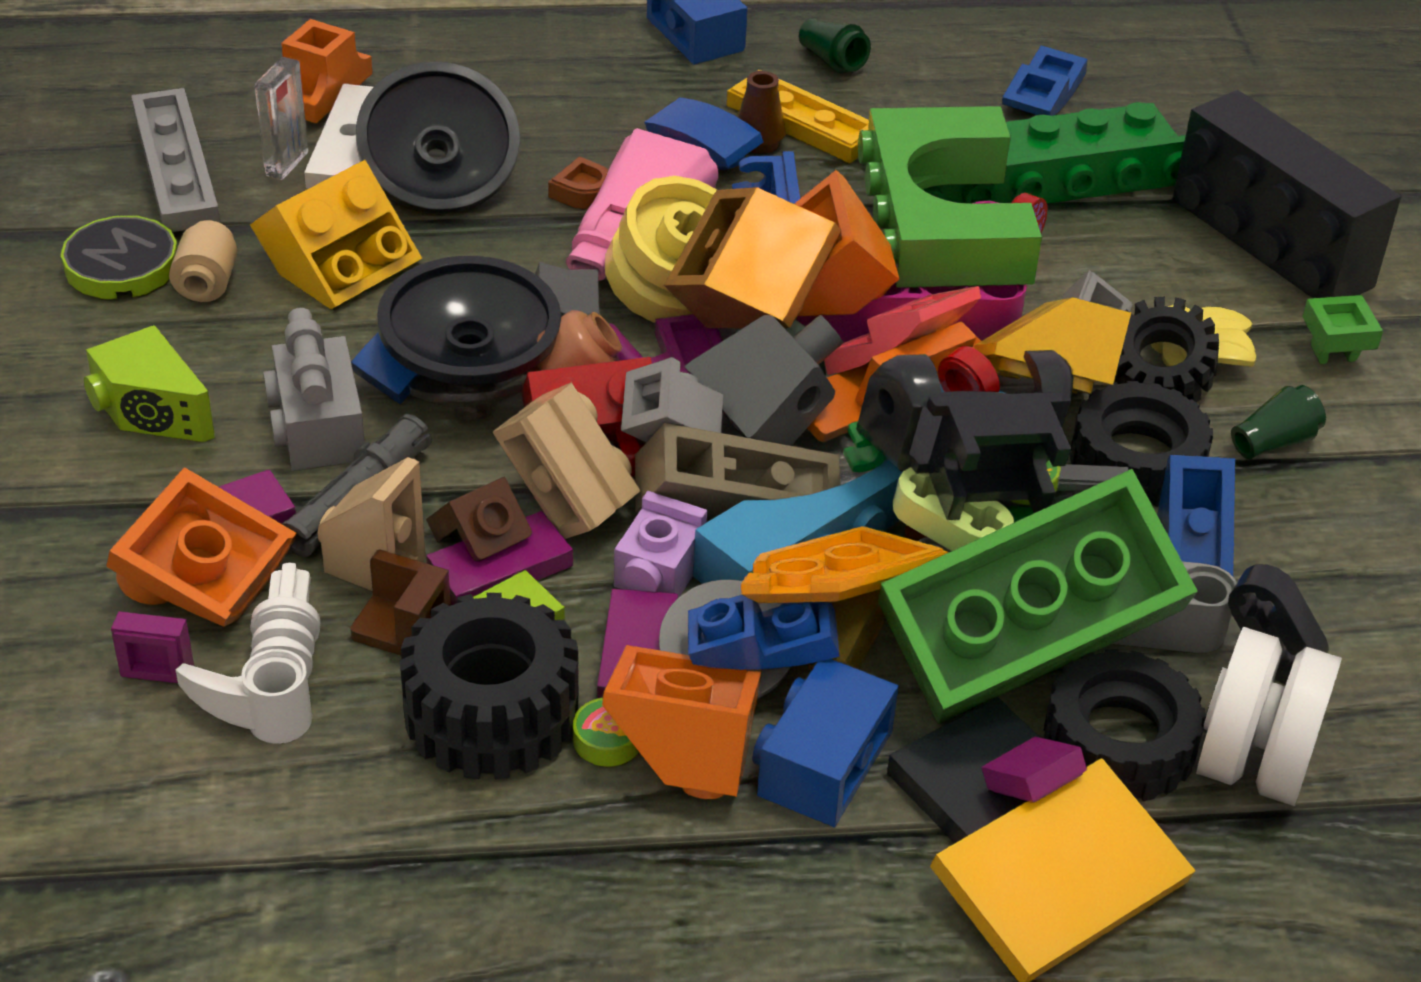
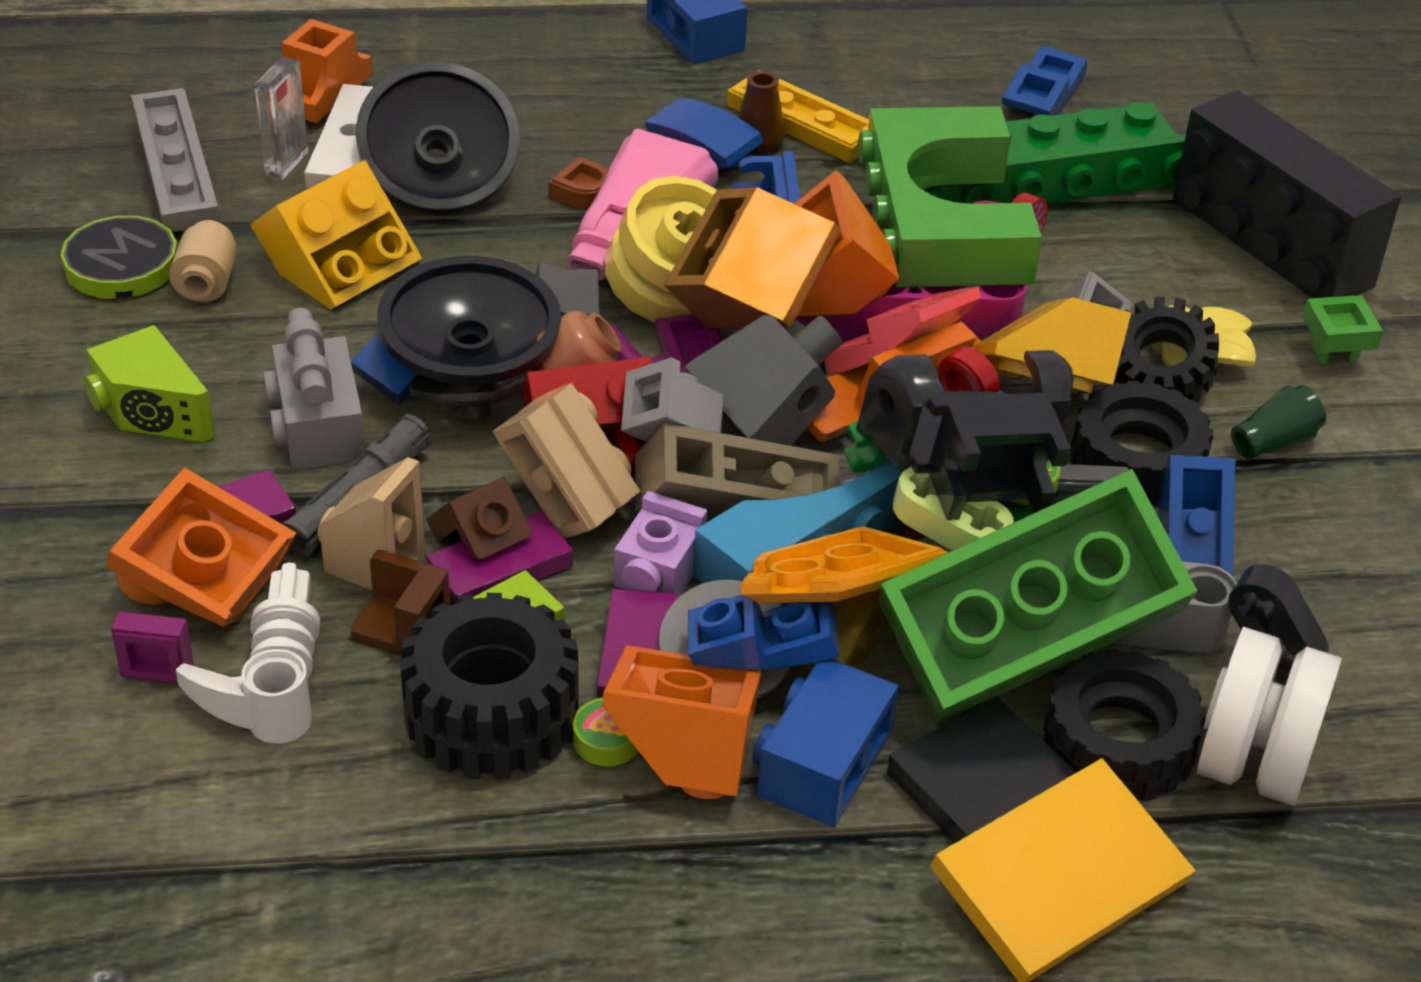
(838, 44): dark green cone -> none
(1034, 769): magenta tile -> none

